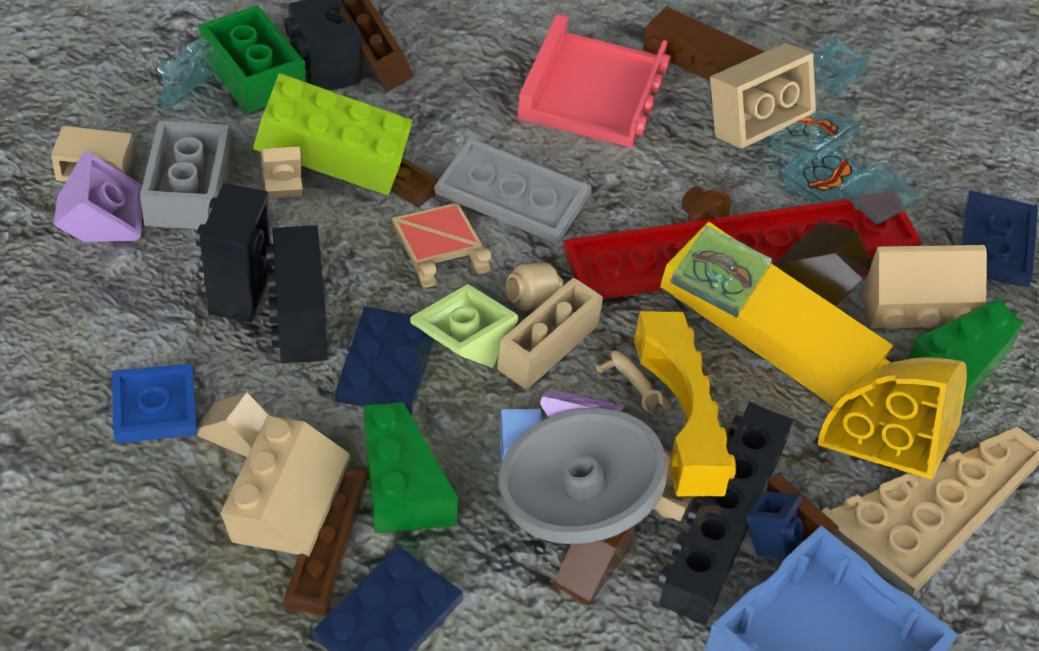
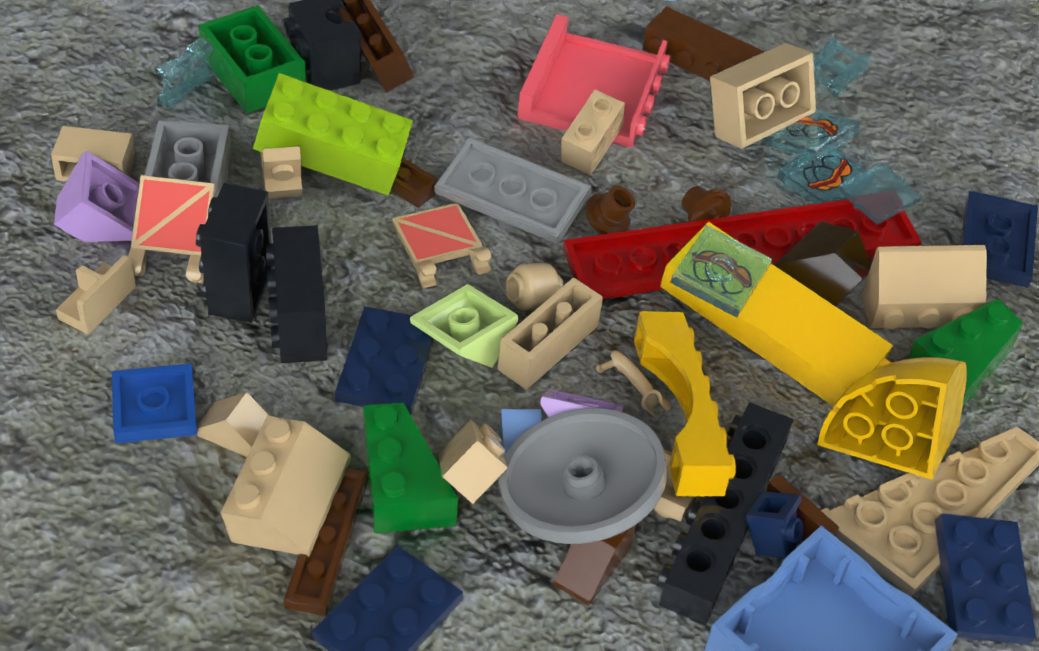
(97, 294): none -> tan panel
(169, 220): none -> coral flag
(473, 460): none -> tan brick
(592, 132): none -> tan brick
(610, 211): none -> reddish brown piece
(984, 579): none -> dark blue plate

